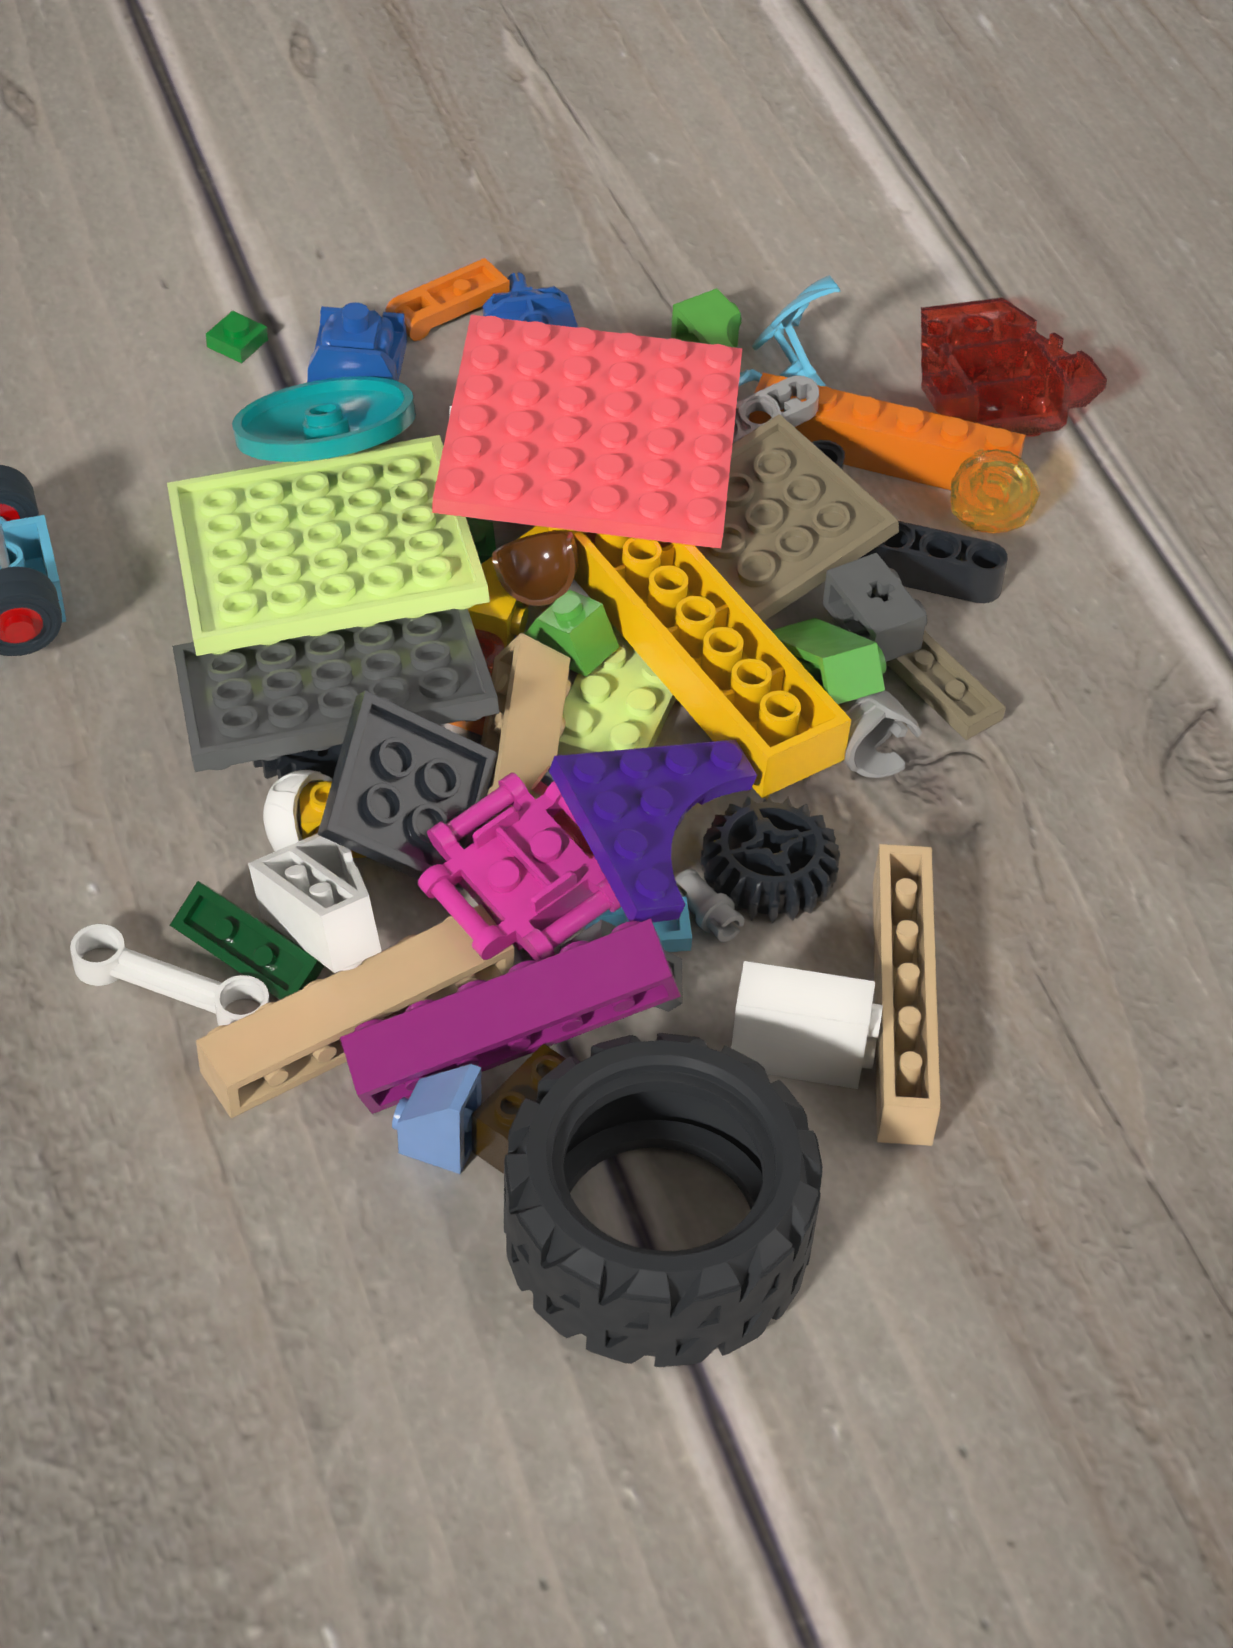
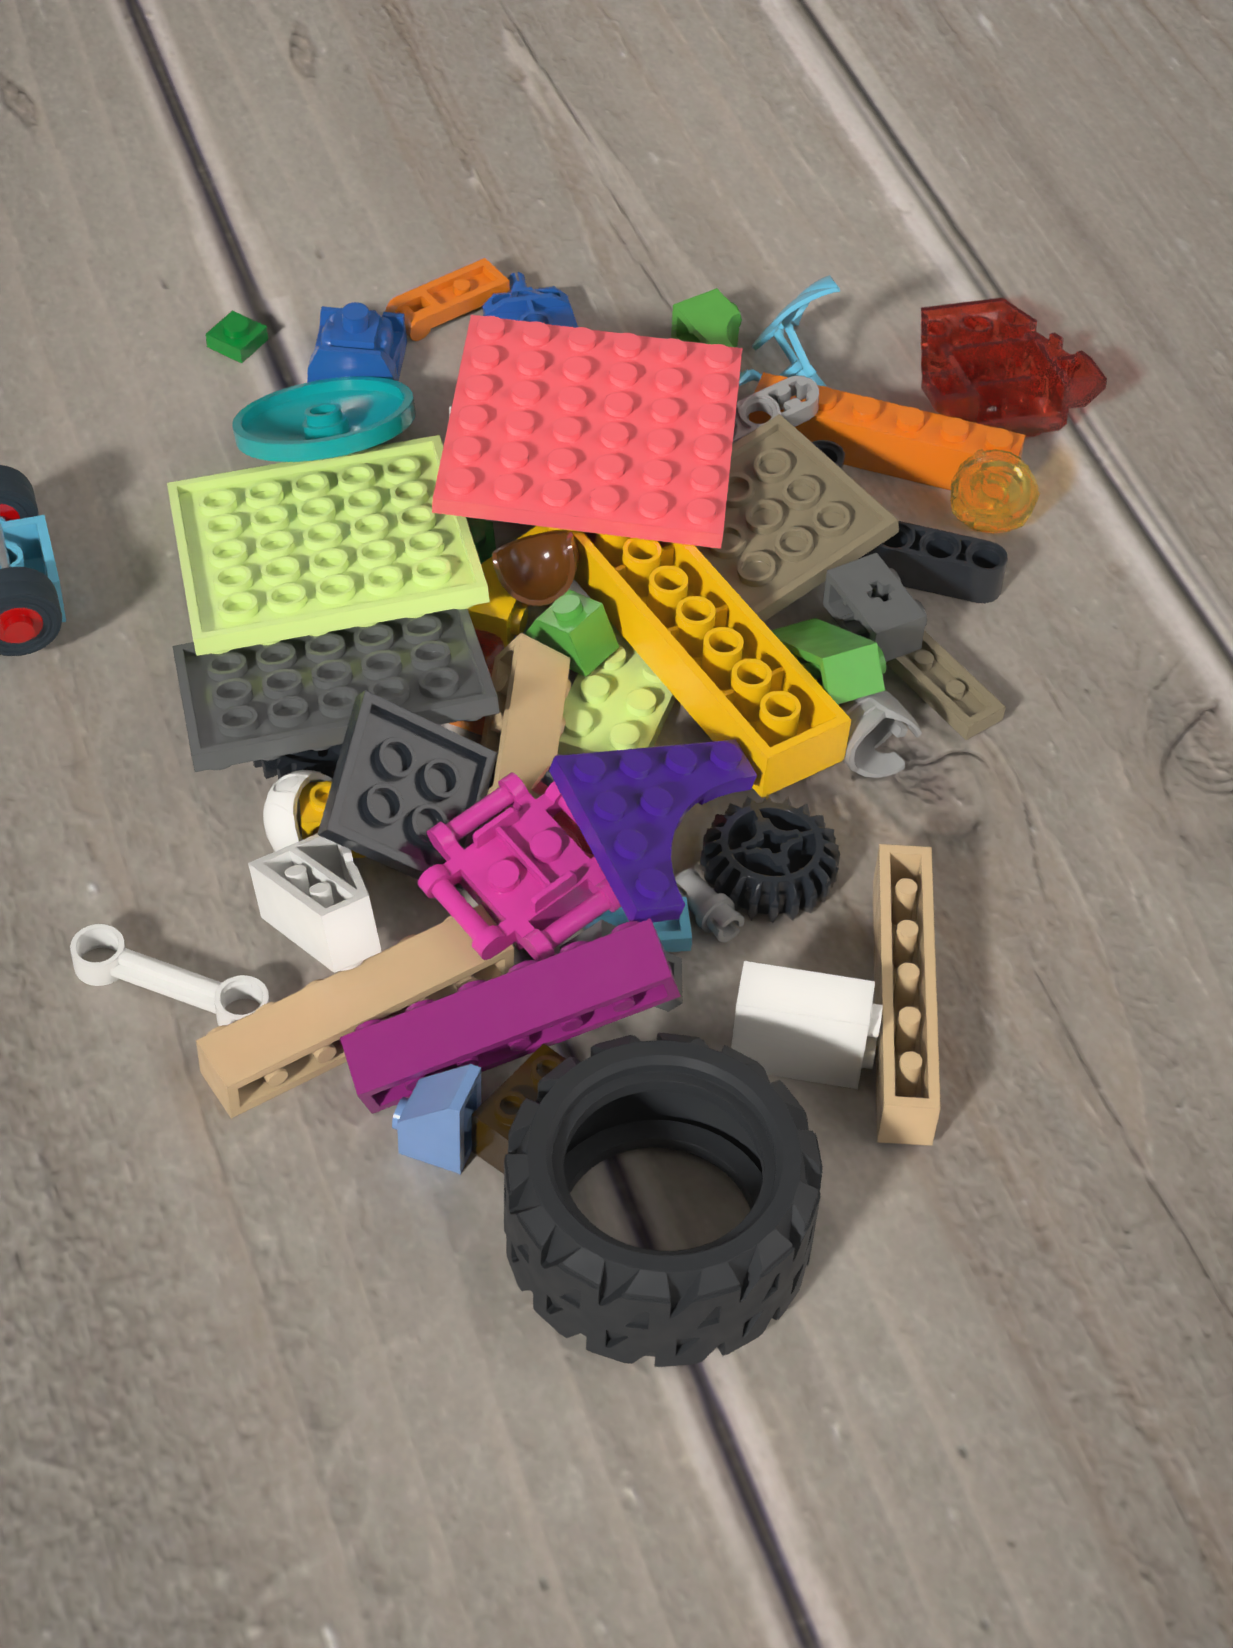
(245, 942): dark green plate -> none

